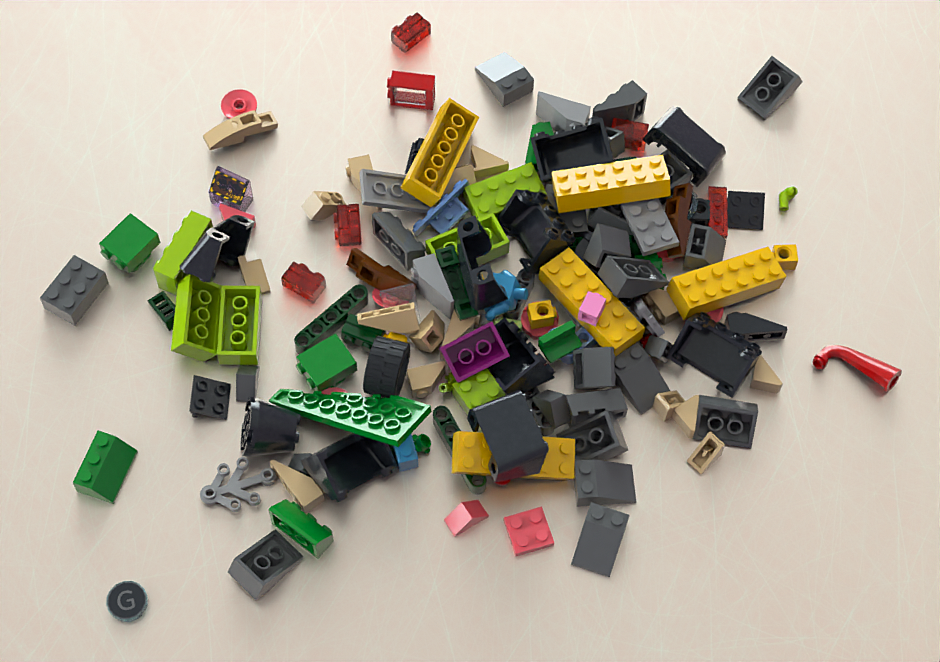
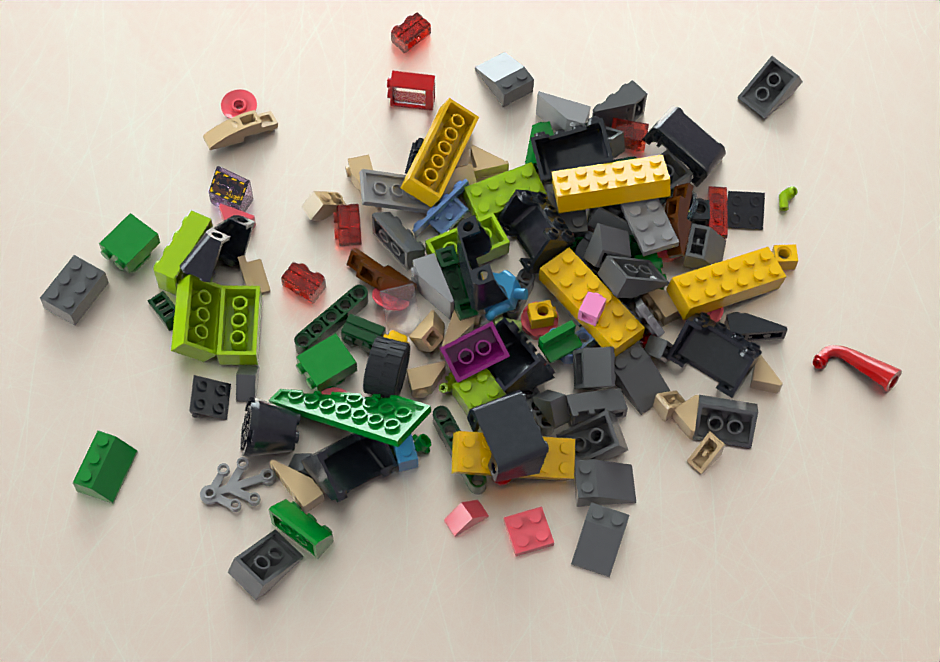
(127, 601): black tile -> none
(394, 319): tan slope -> none

